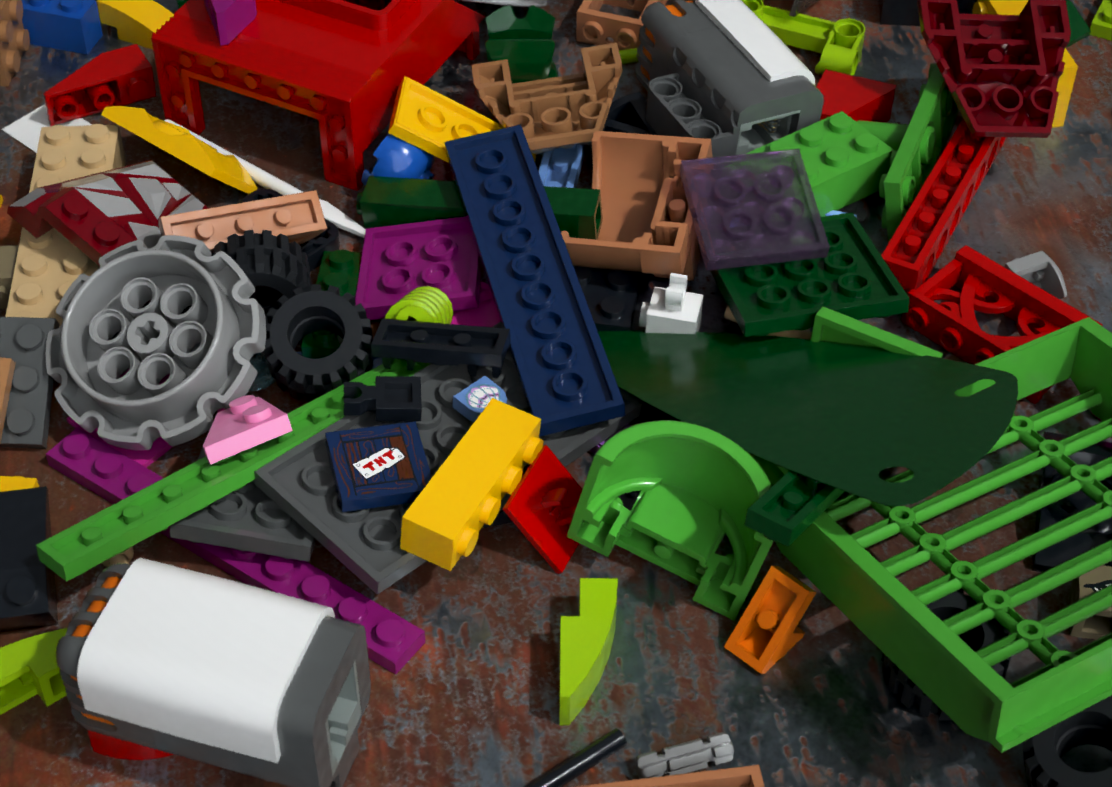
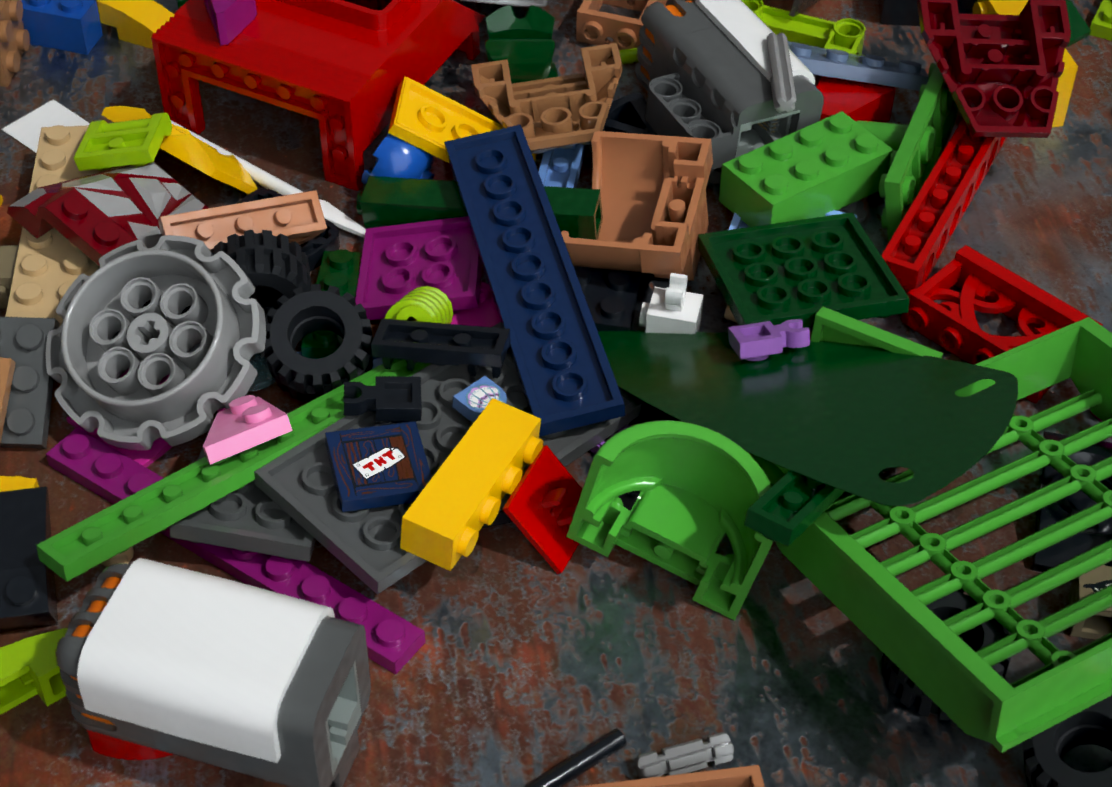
(105, 81): red slope -> none
(122, 142): none -> lime plate
(586, 644): lime slope -> none
(753, 209): clear purple plate -> none
(763, 339): none -> medium lavender plate
(771, 620): orange slope -> none
(782, 76): none -> light grey axle
(858, 68): none -> sand blue wing
(1040, 271): light grey plate -> none

